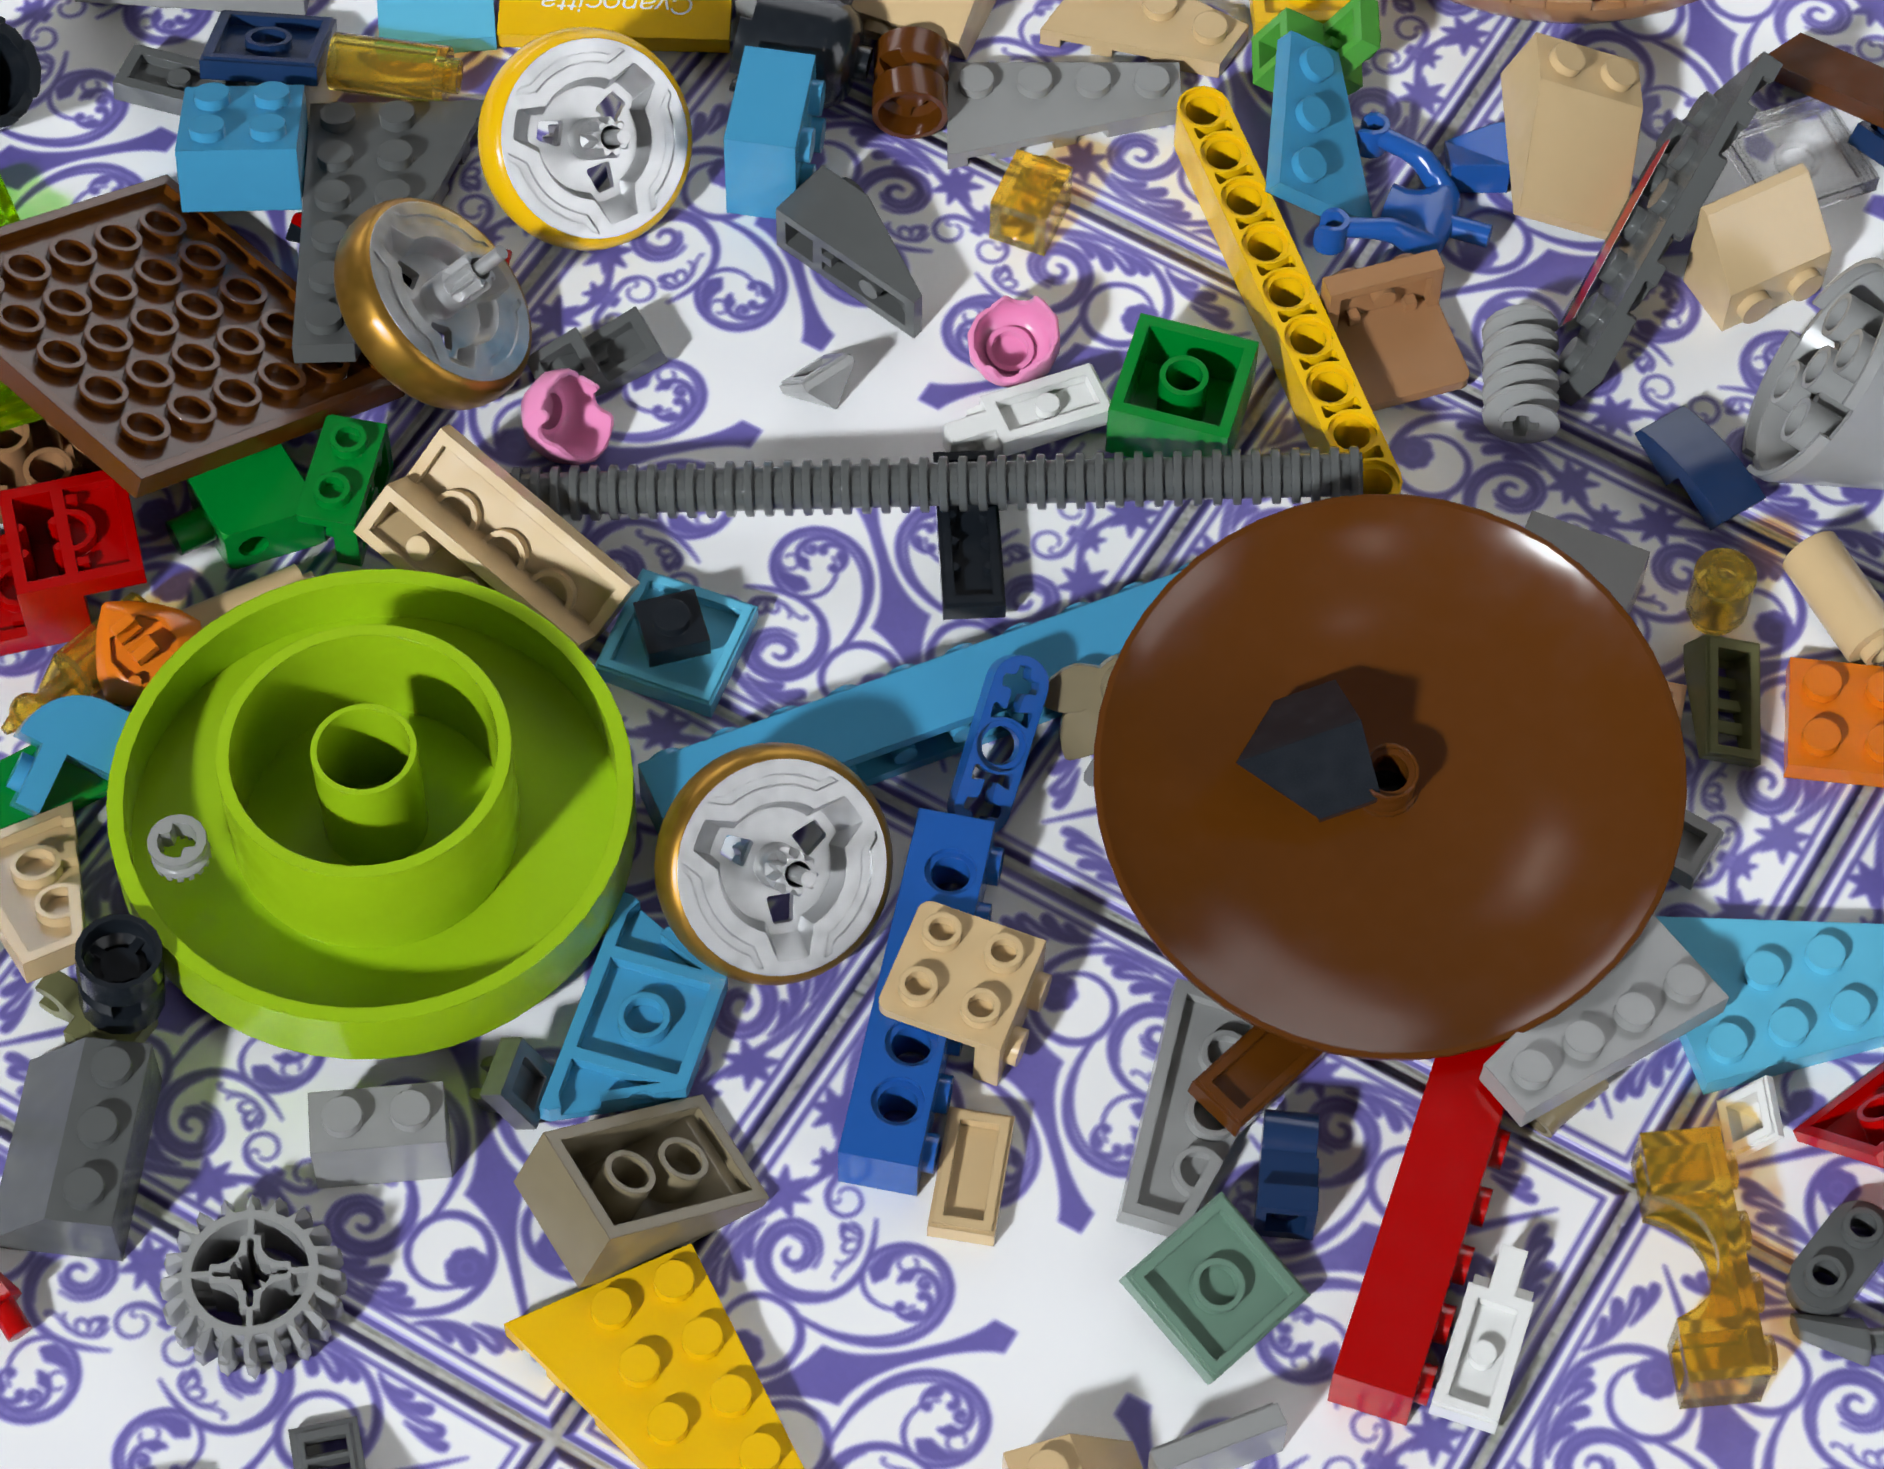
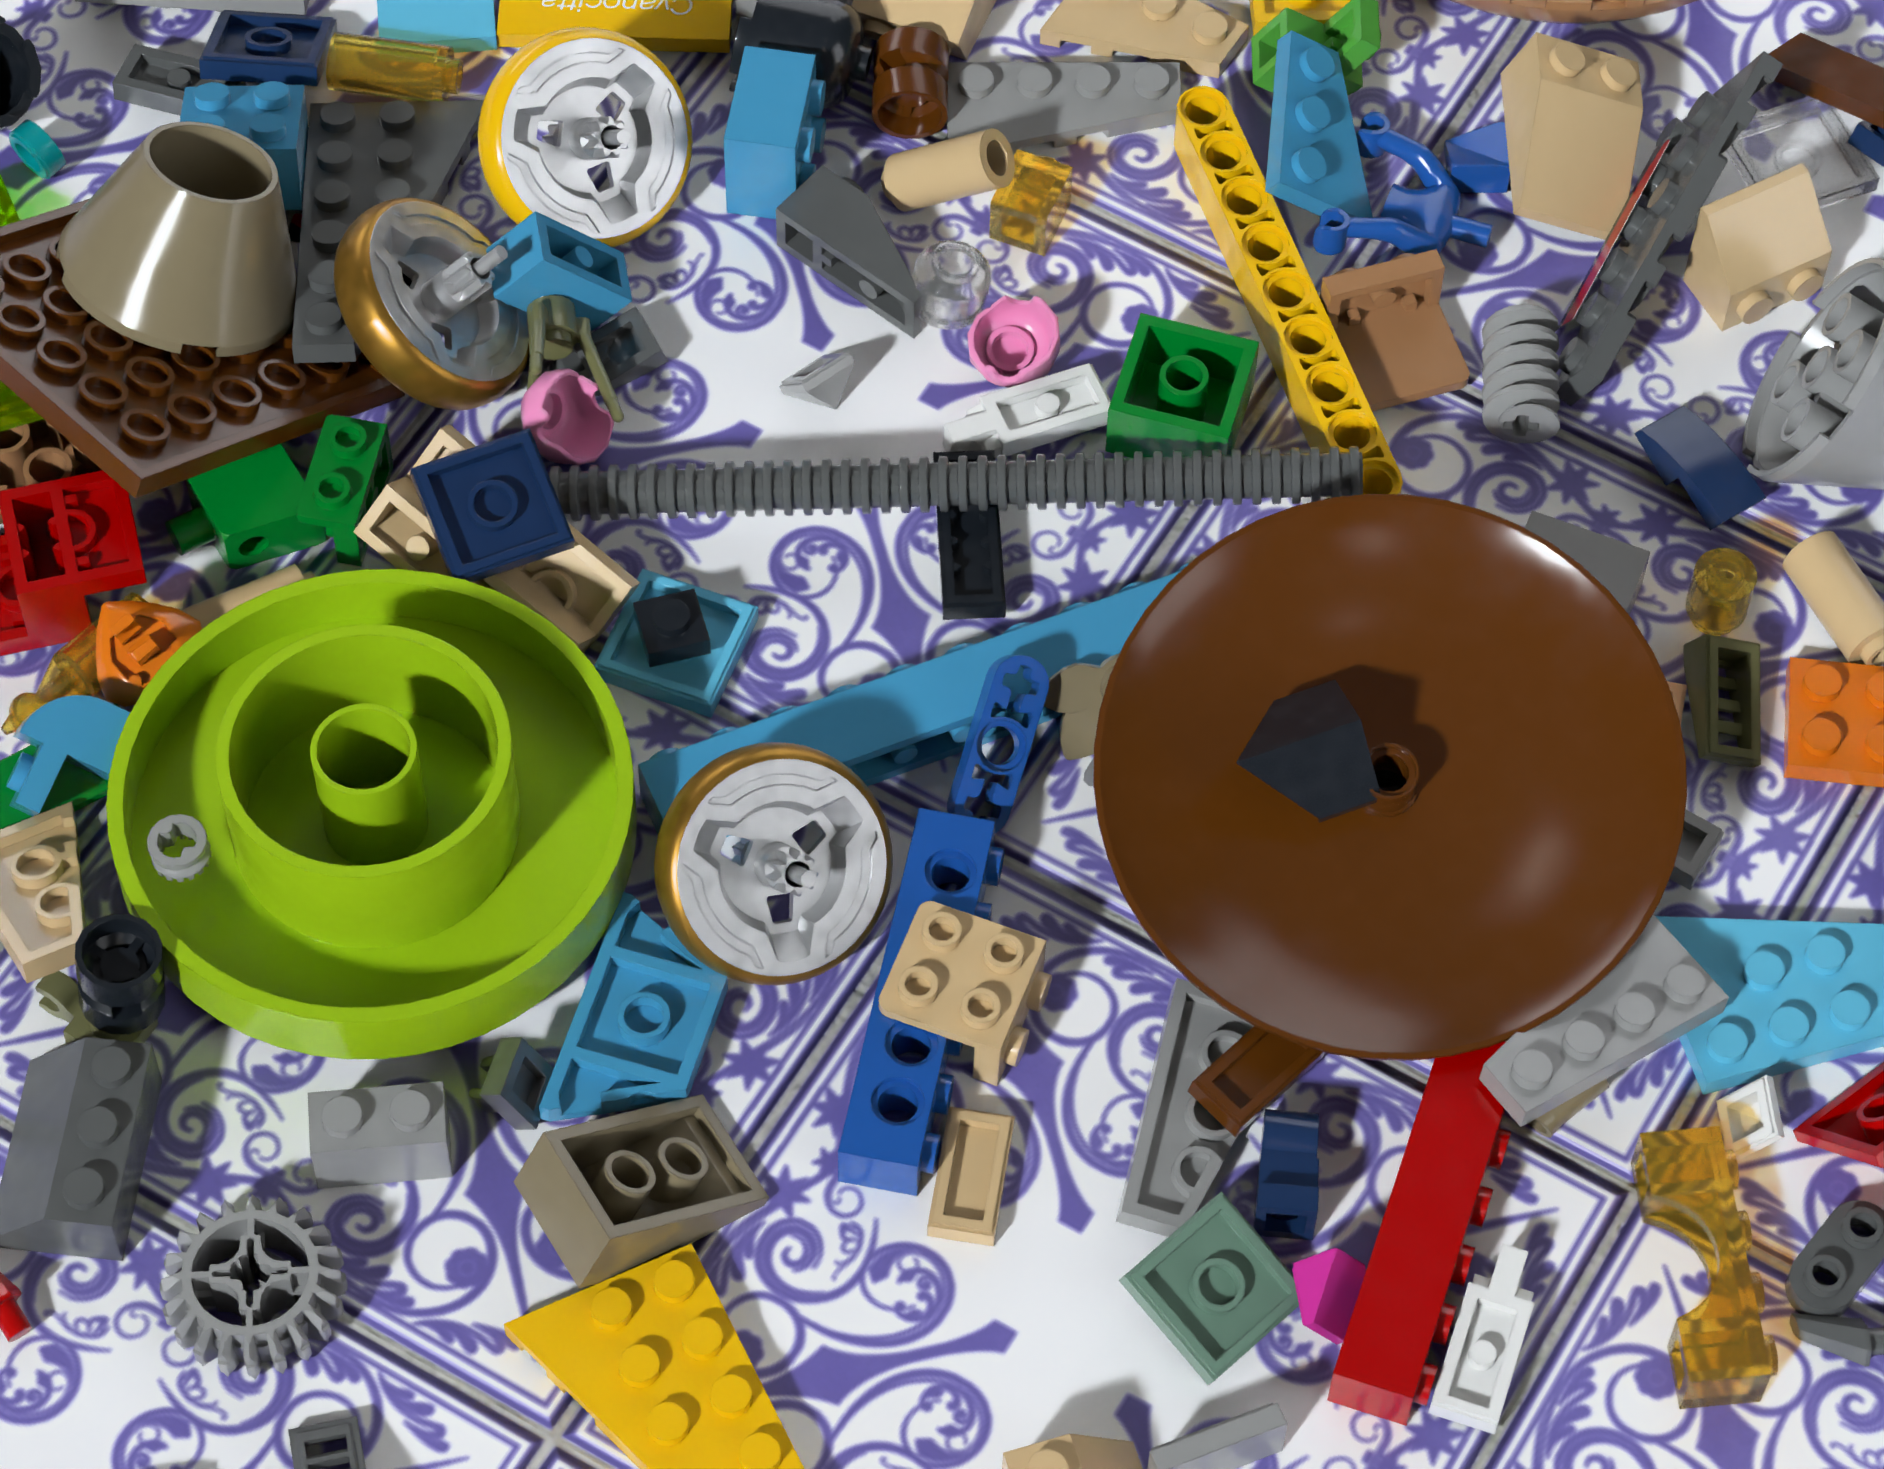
(36, 149): none -> teal tile
(186, 244): none -> dark tan cone
(492, 507): none -> dark blue plate
(554, 332): none -> olive plant
(563, 262): none -> dark azure brick
(948, 170): none -> tan brick
(952, 283): none -> clear head
(1328, 1291): none -> dark pink slope

